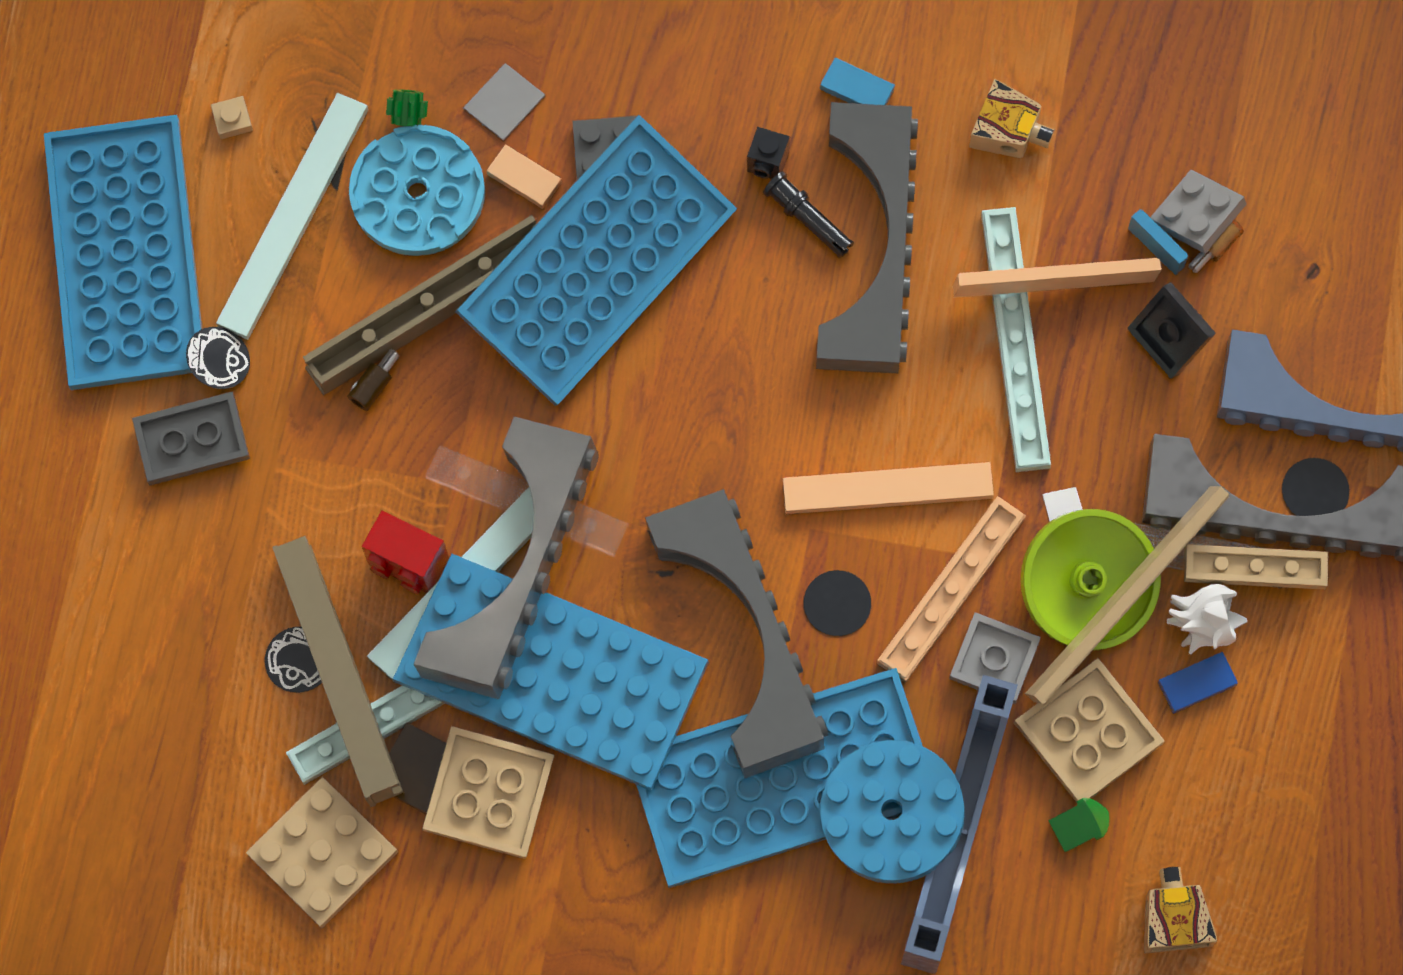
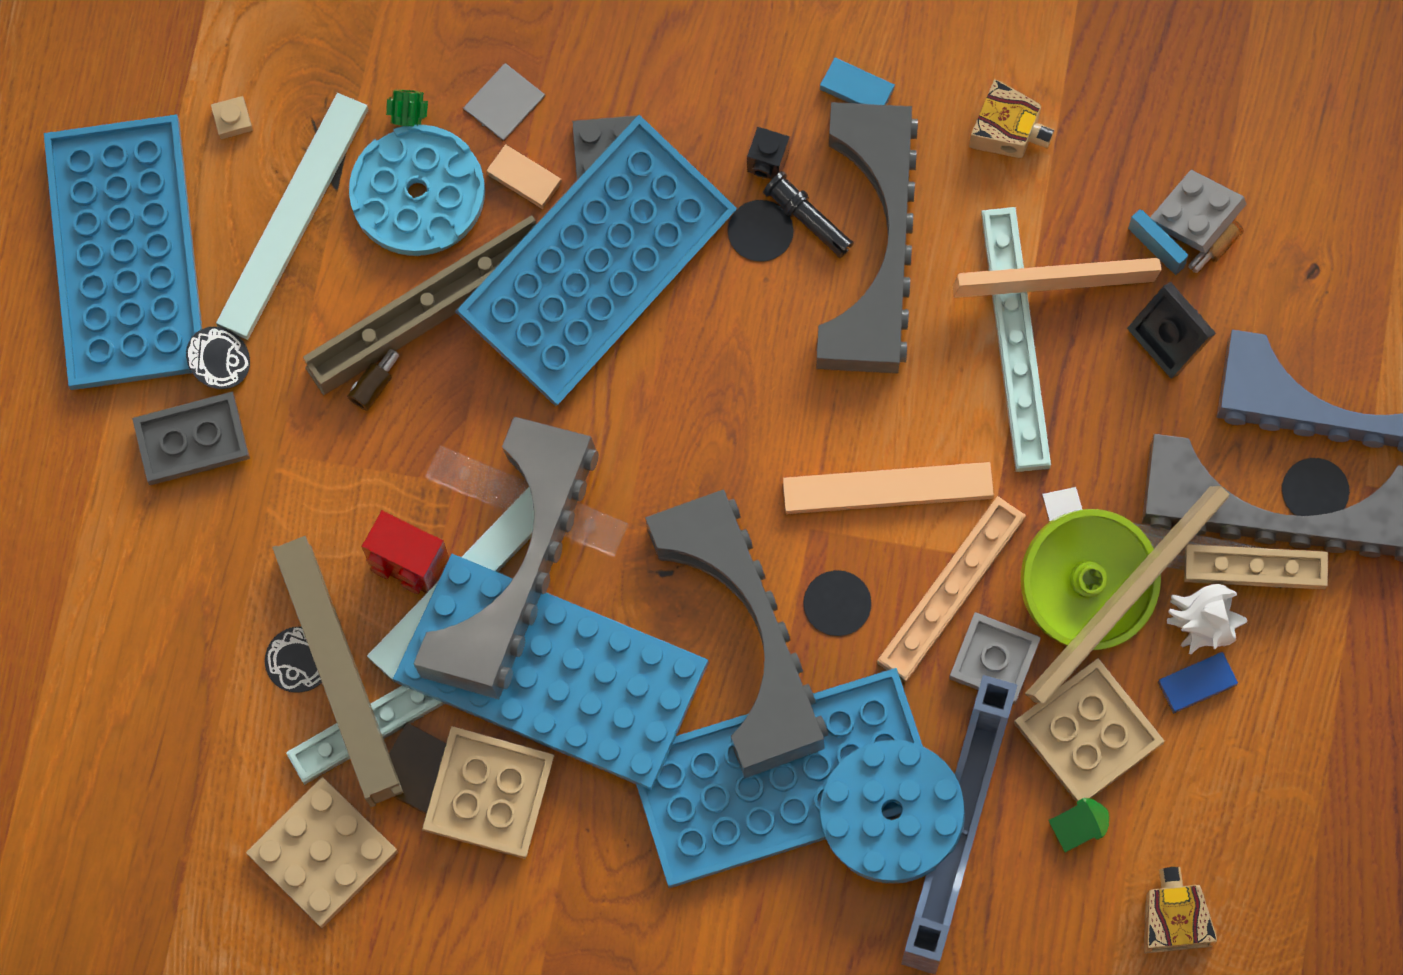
(760, 230): none -> black sticker

